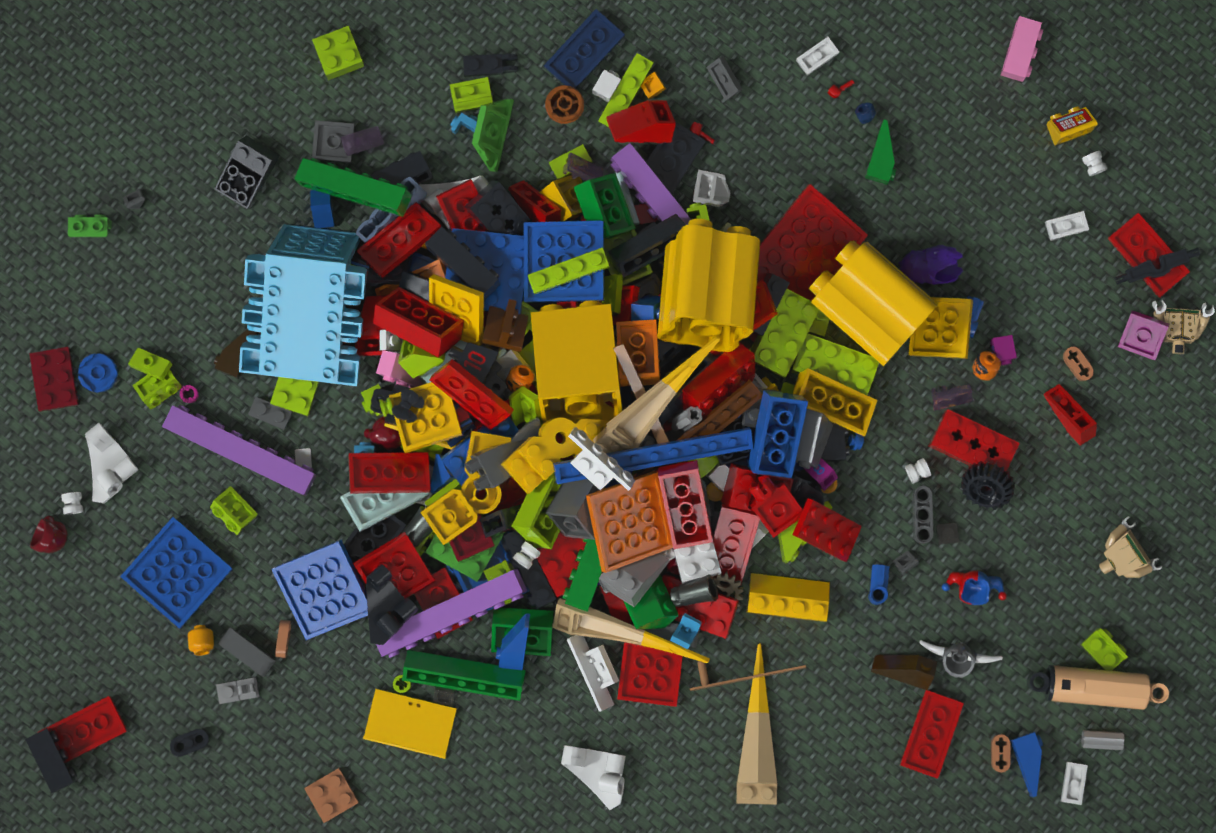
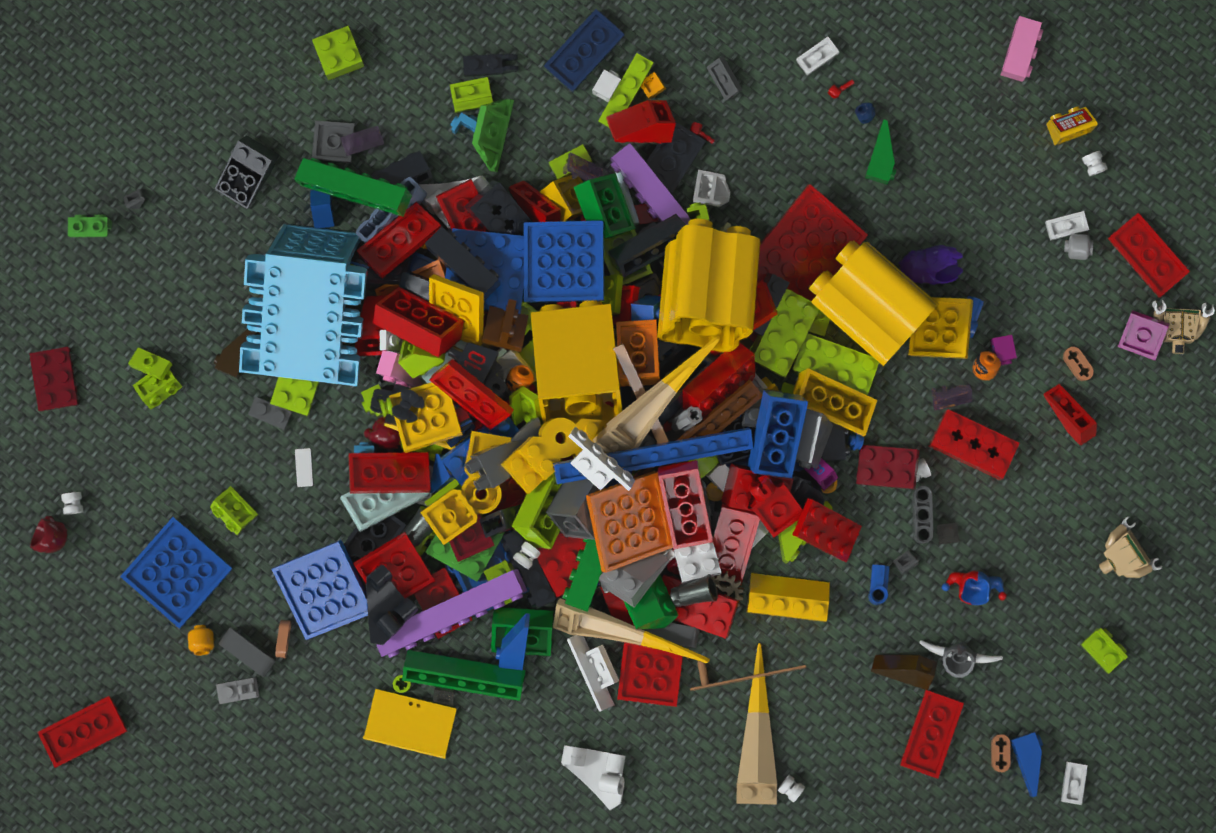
(52, 760): black brick -> none
(97, 373): blue tile -> none
(108, 463): white panel -> none
(187, 388): dark pink bush -> none
(190, 742): black plate -> none
(238, 450): medium lavender brick -> none
(331, 795): nougat plate -> none
(564, 104): dark orange cone -> none
(568, 271): lime plate -> none
(686, 631): dark azure bracket -> none
(794, 792): none -> white wheel
(887, 467): none -> dark red plate
(988, 485): black gear -> none
(1079, 246): none -> light grey head
(1097, 687): light nougat piece -> none
(1102, 740): light grey axle -> none
(1148, 270): black piece -> none

